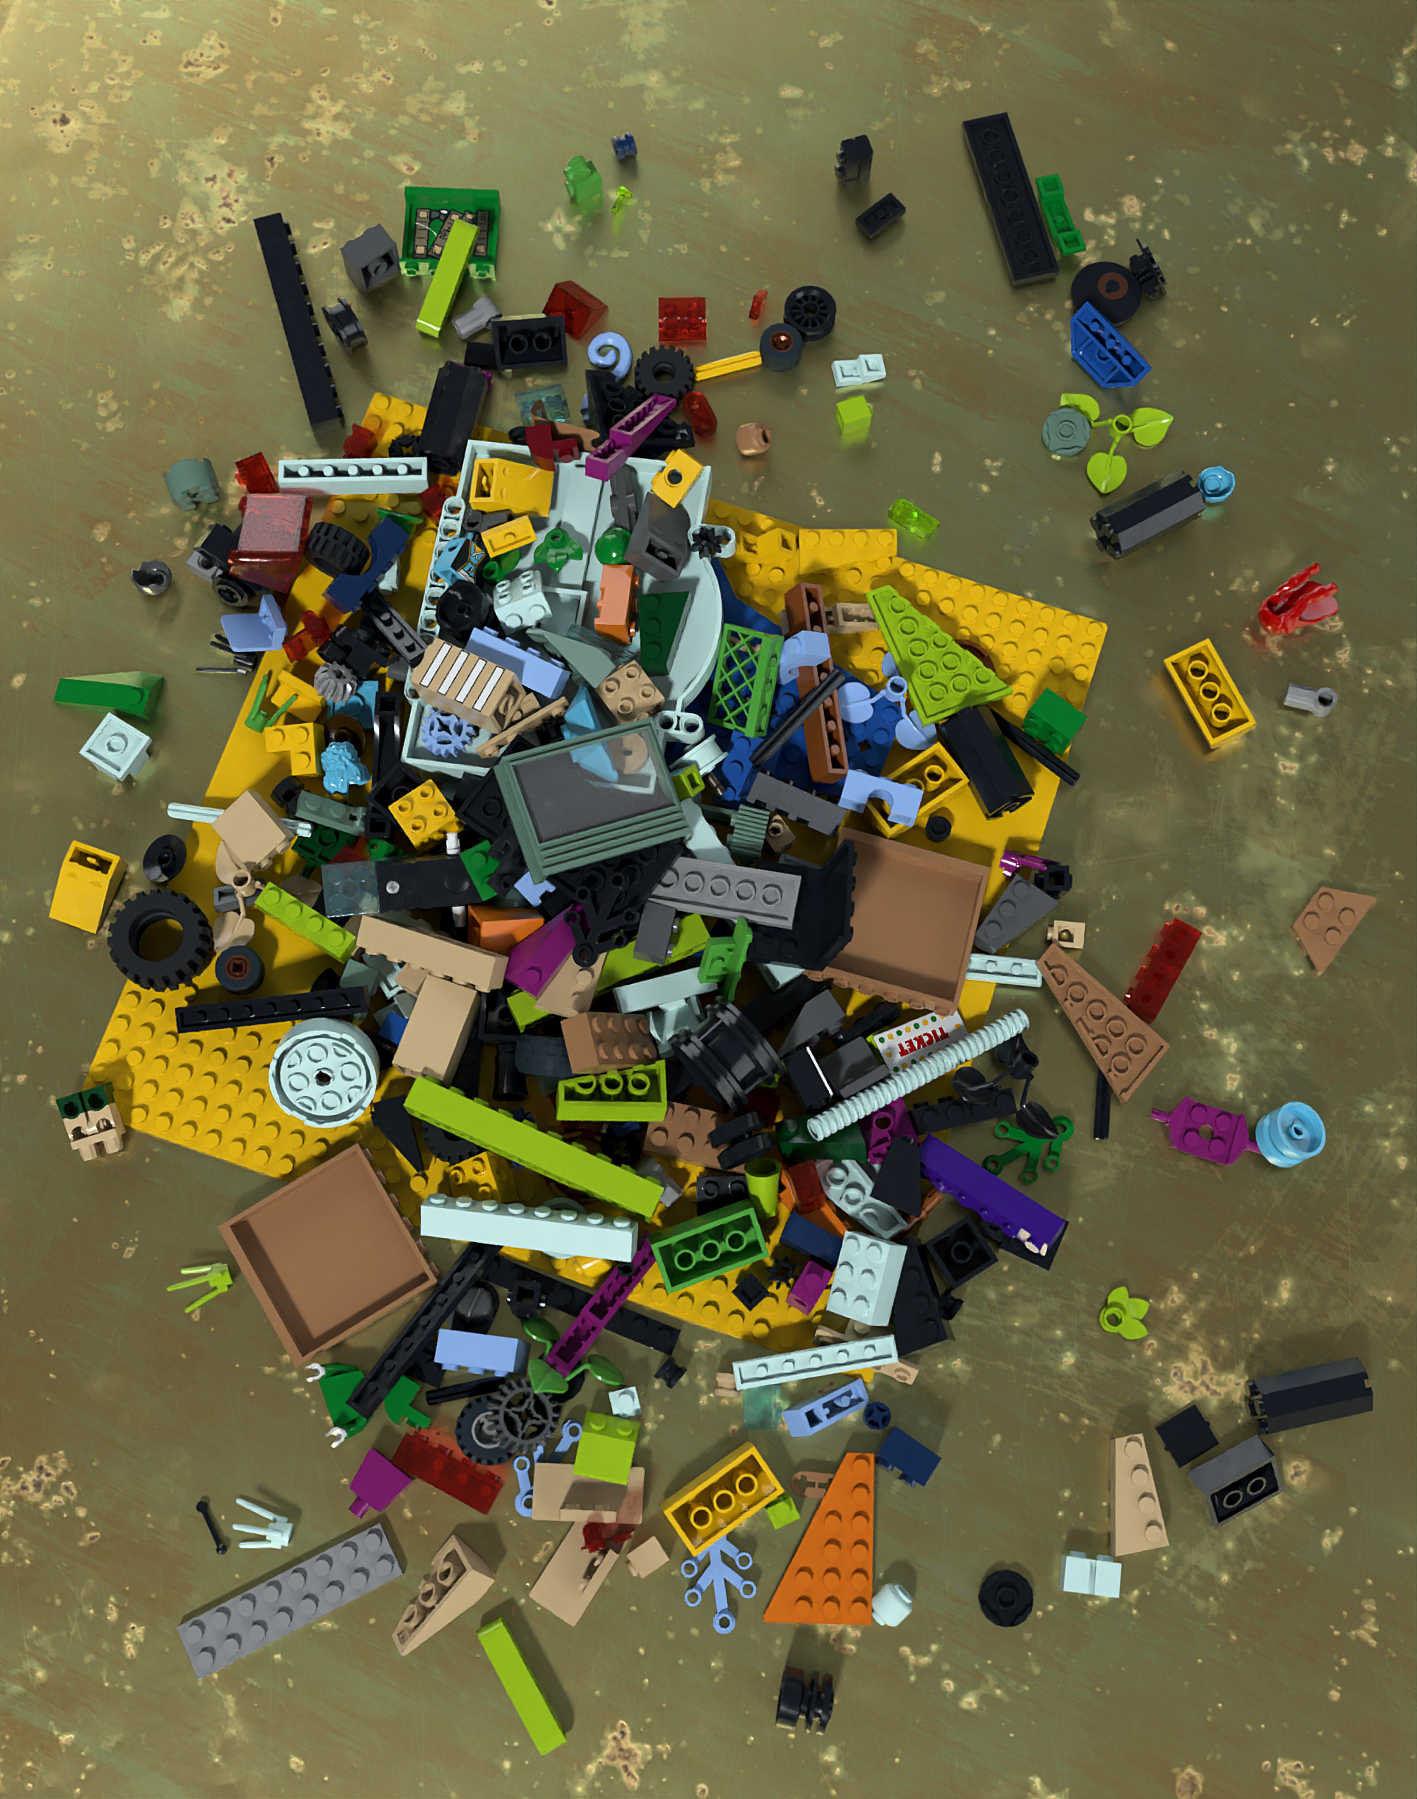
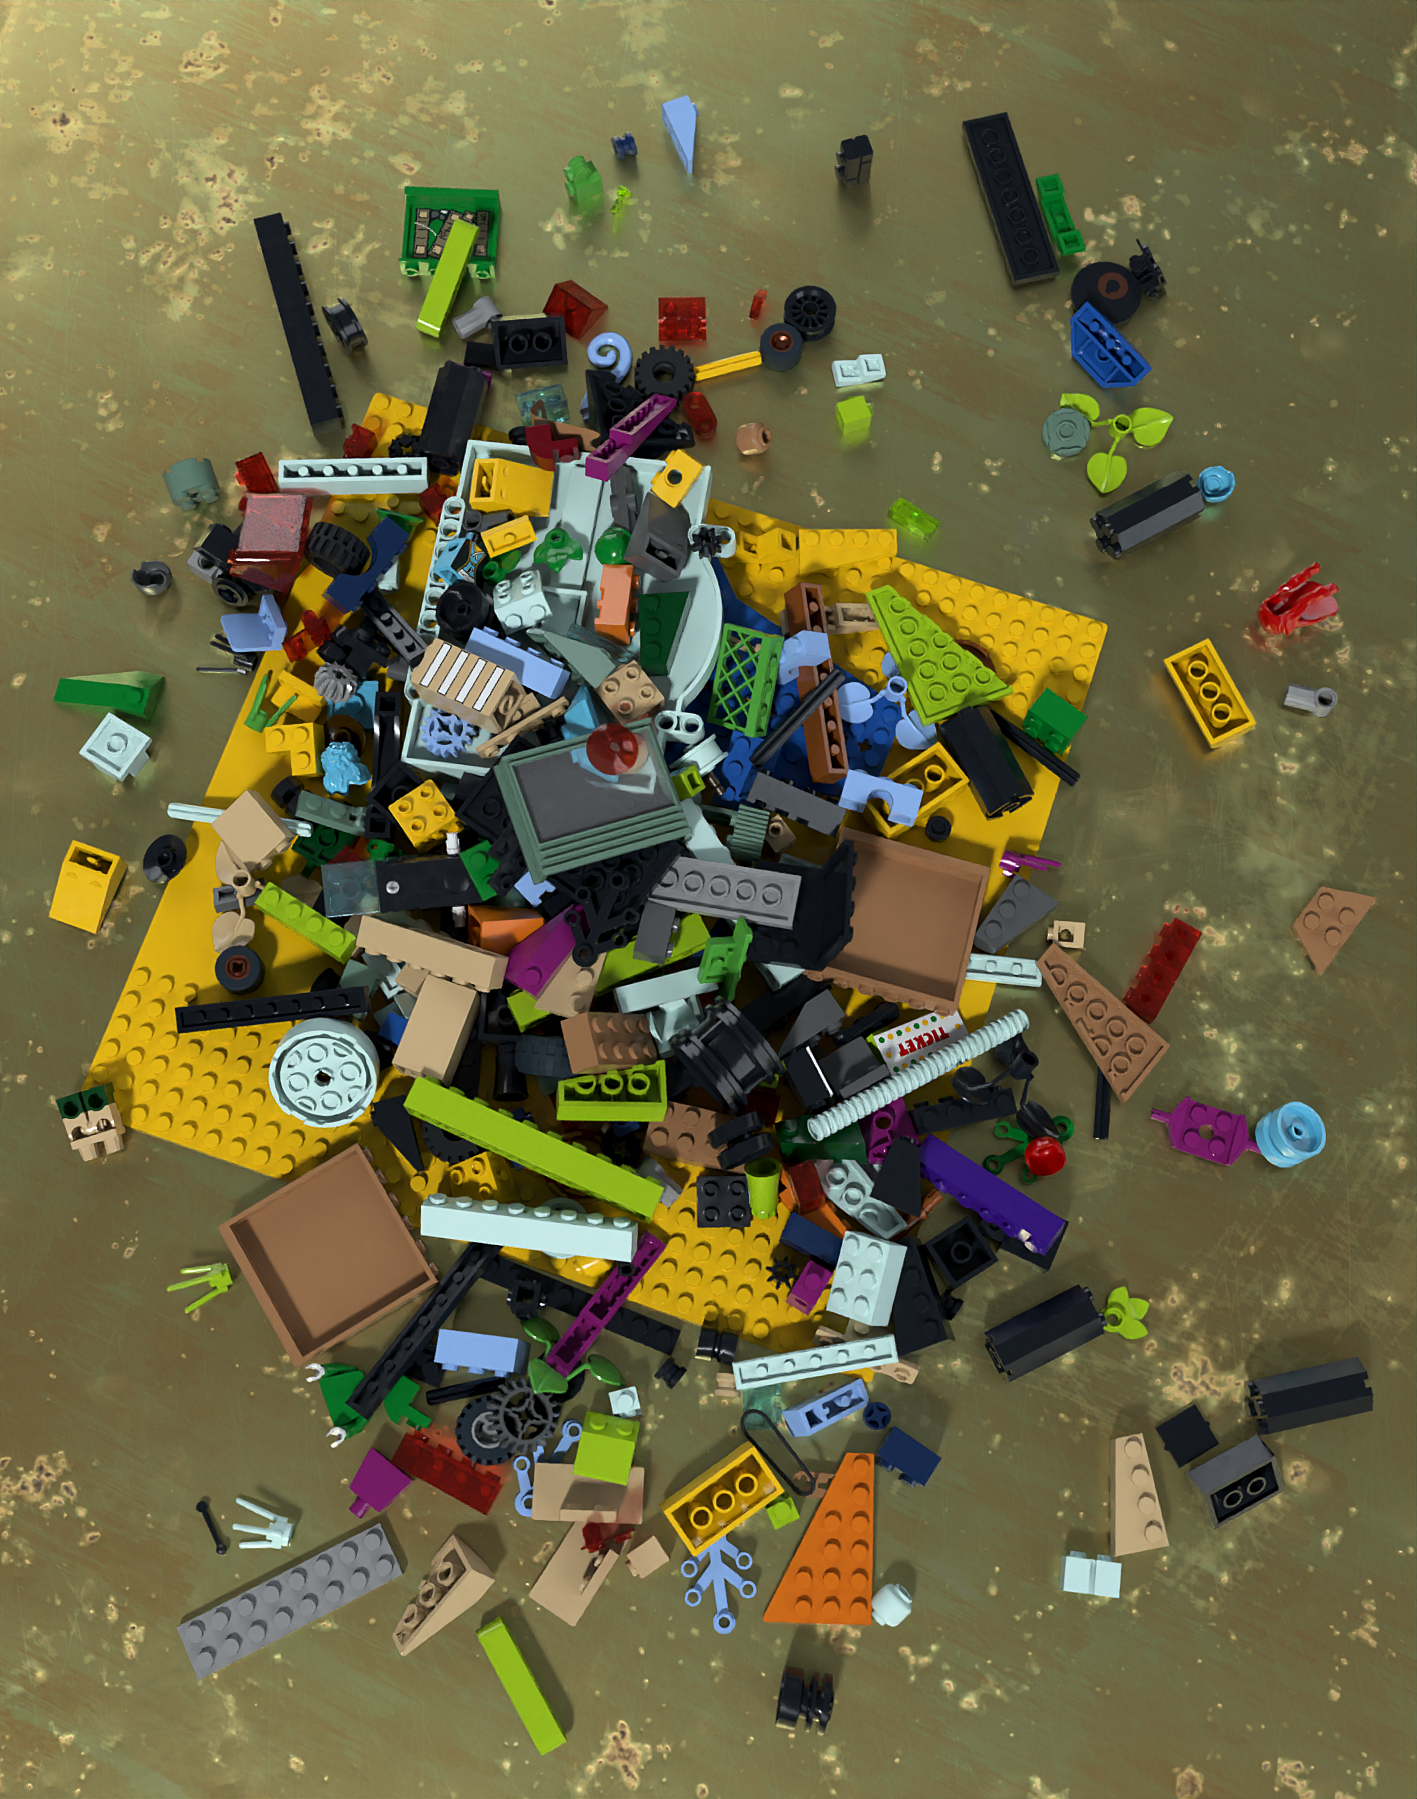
(142, 913): black tyre -> none
(371, 258): dark grey brick -> none
(475, 1310): dark grey piece -> none
(601, 754): none -> clear red dish
(680, 122): none -> light blue slope
(708, 1245): bright green brick -> none
(717, 1344): none -> black wheel
(750, 1292): black plate -> none
(787, 1446): none -> black piece
(880, 215): black plate -> none
(1005, 1598): black tile -> none
(1044, 1332): none -> black brick
(1045, 1156): none -> red hair
(1061, 877): black brick -> none

